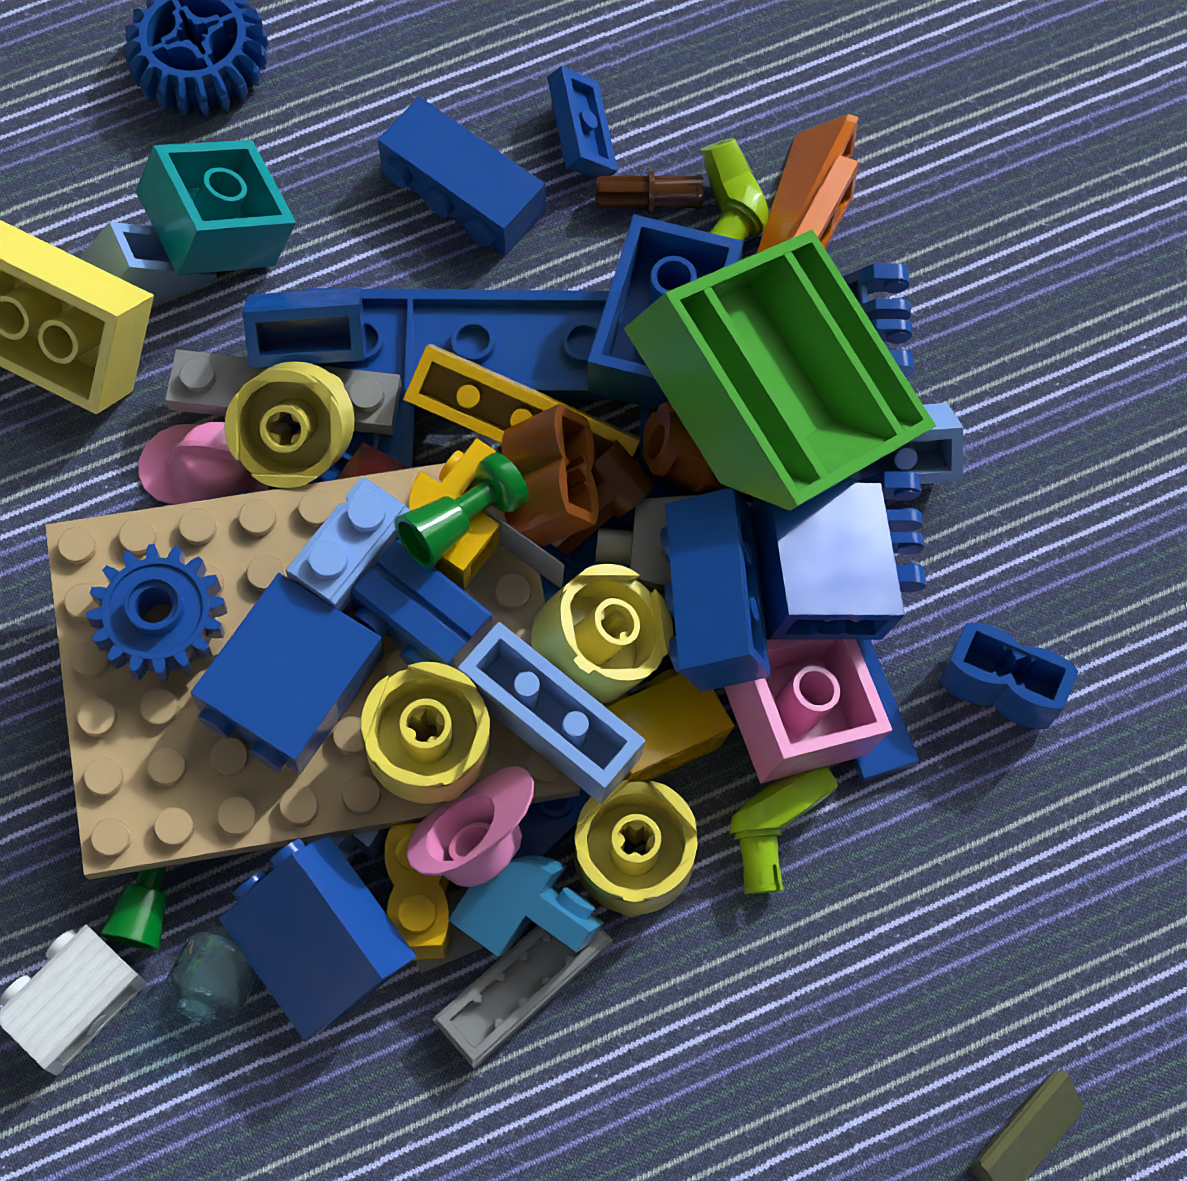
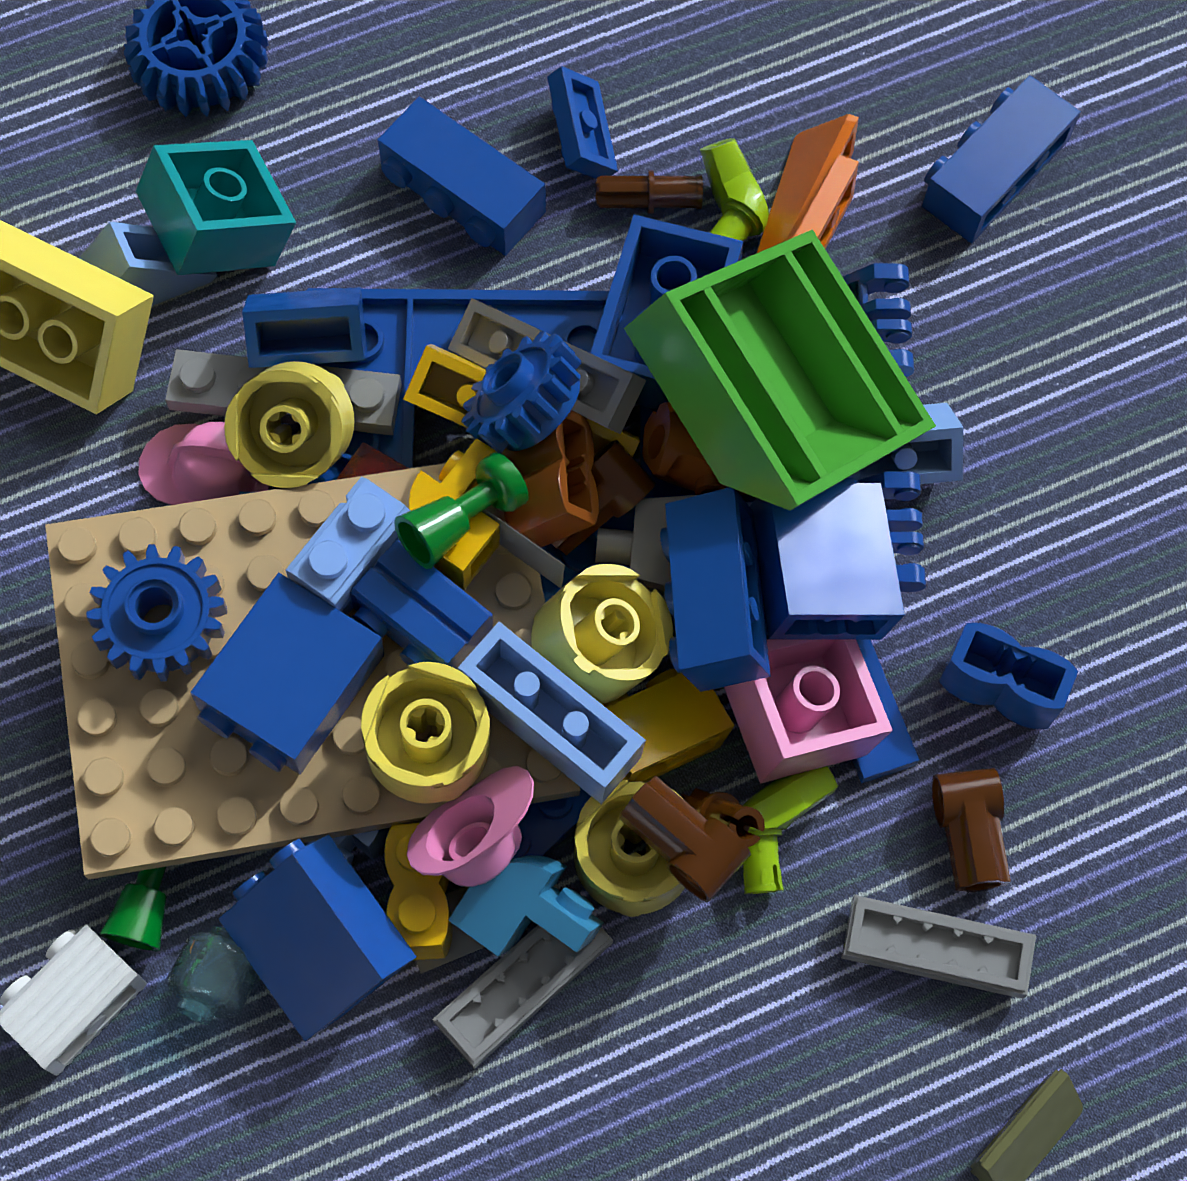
(524, 394): none -> blue gear
(605, 389): none -> light grey plate
(697, 849): none -> reddish brown piece
(728, 811): none -> reddish brown axle
(939, 946): none -> light grey plate
(971, 811): none -> reddish brown piece
(998, 157): none -> brick

